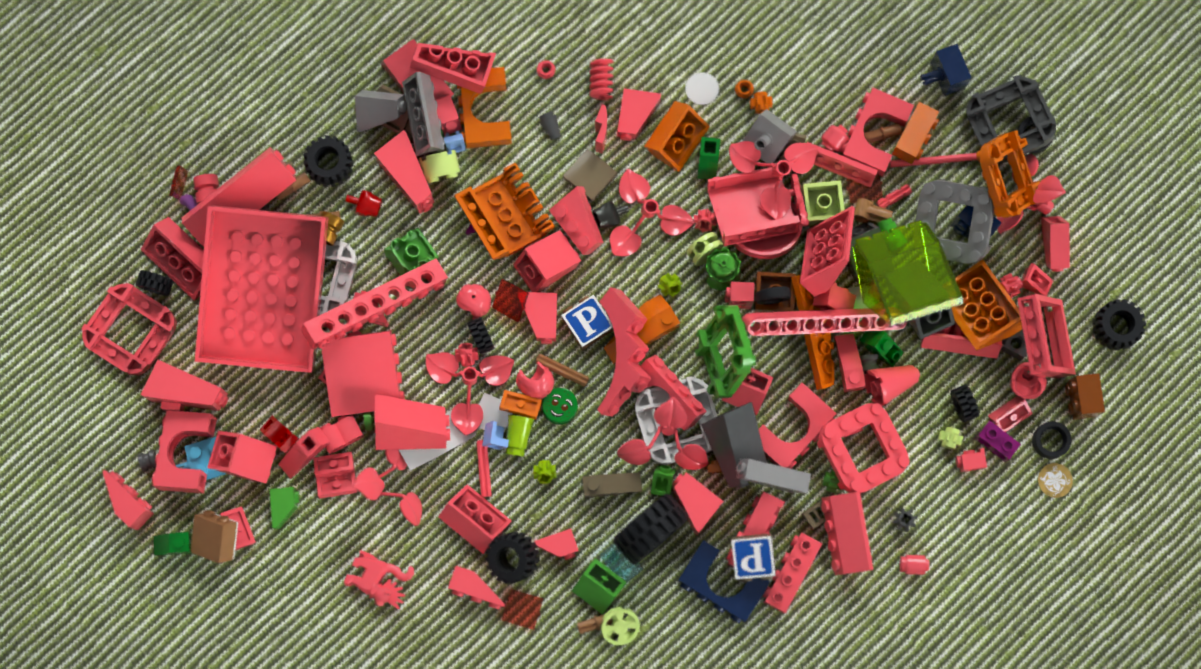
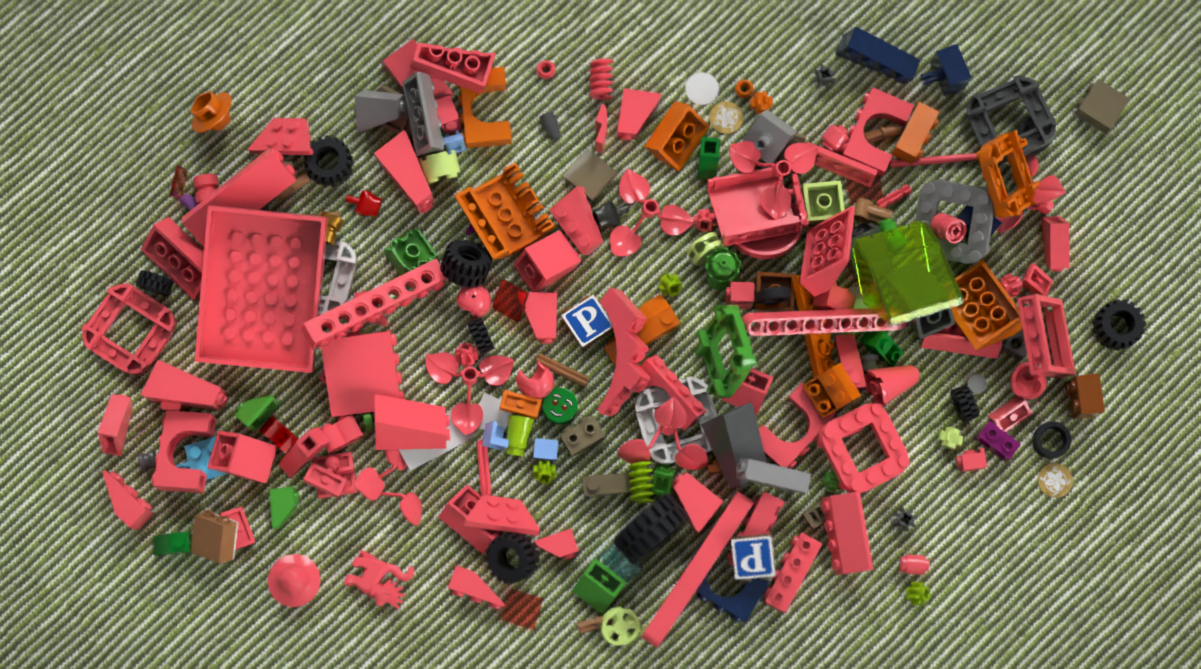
(115, 424): none -> coral slope
(211, 111): none -> orange helmet
(256, 411): none -> bright green slope
(286, 135): none -> coral wing
(294, 580): none -> coral helmet
(324, 478): none -> coral plate
(466, 263): none -> black tyre
(502, 515): none -> coral wing
(545, 449): none -> light blue panel
(582, 436): none -> dark tan brick
(640, 482): none -> lime piece
(697, 569): none -> coral beam
(726, 117): none -> pearl gold sticker
(824, 70): none -> dark grey gear
(831, 390): none -> orange slope
(877, 55): none -> dark blue wedge
(917, 593): none -> lime gear
(948, 227): none -> coral wheel
(977, 383): none -> light grey piece
(1101, 106): none -> dark tan piece

